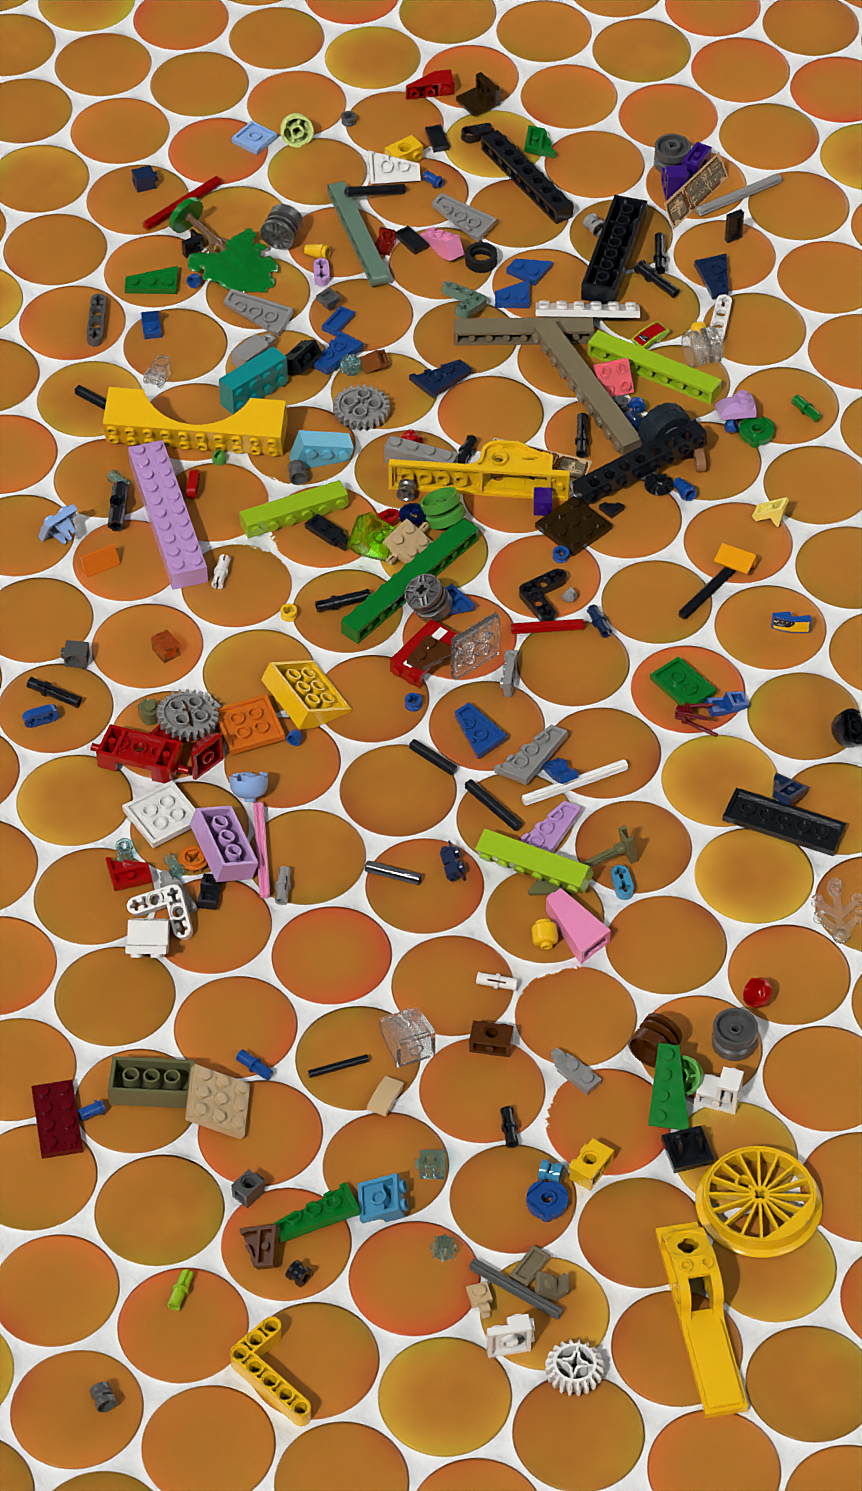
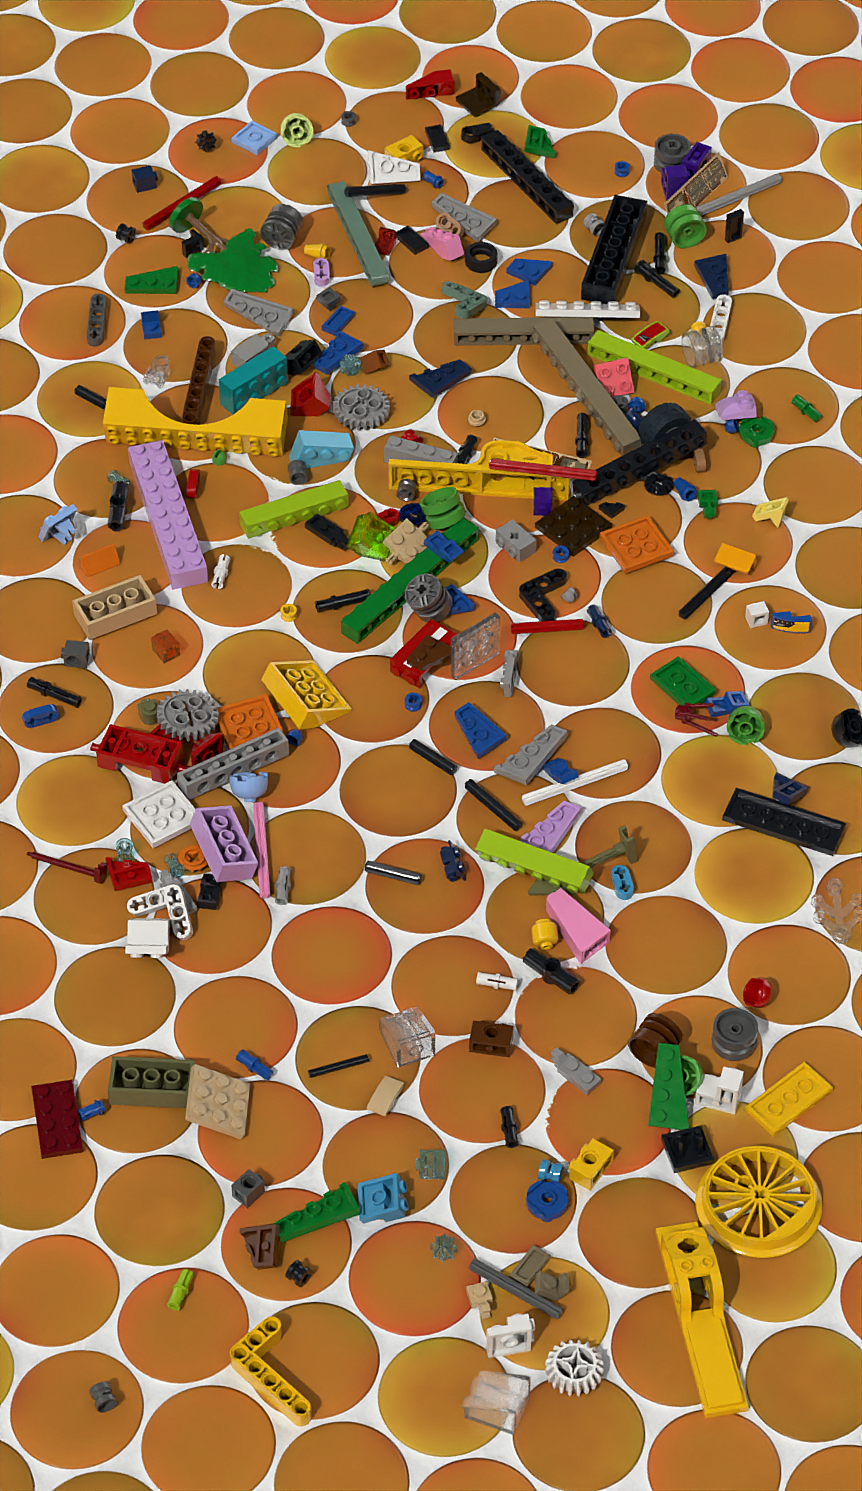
(98, 873): none -> dark red piece
(114, 607): none -> tan brick
(125, 233): none -> black wheel
(199, 381): none -> reddish brown beam
(206, 140): none -> black gear
(239, 759): none -> light grey brick
(310, 397): none -> red slope
(442, 547): none -> blue slope
(451, 226): none -> medium nougat plate
(476, 418): none -> tan plate
(498, 1400): none -> clear slope
(515, 541): none -> light grey brick
(543, 469): none -> red axle
(551, 971): none -> black piece
(622, 169): none -> blue bush
(636, 544): none -> orange plate
(685, 226): none -> bright green wheel
(709, 501): none -> green plate
(745, 725): none -> bright green cylinder
(757, 614): none -> white plate
(788, 1099): none -> yellow tile

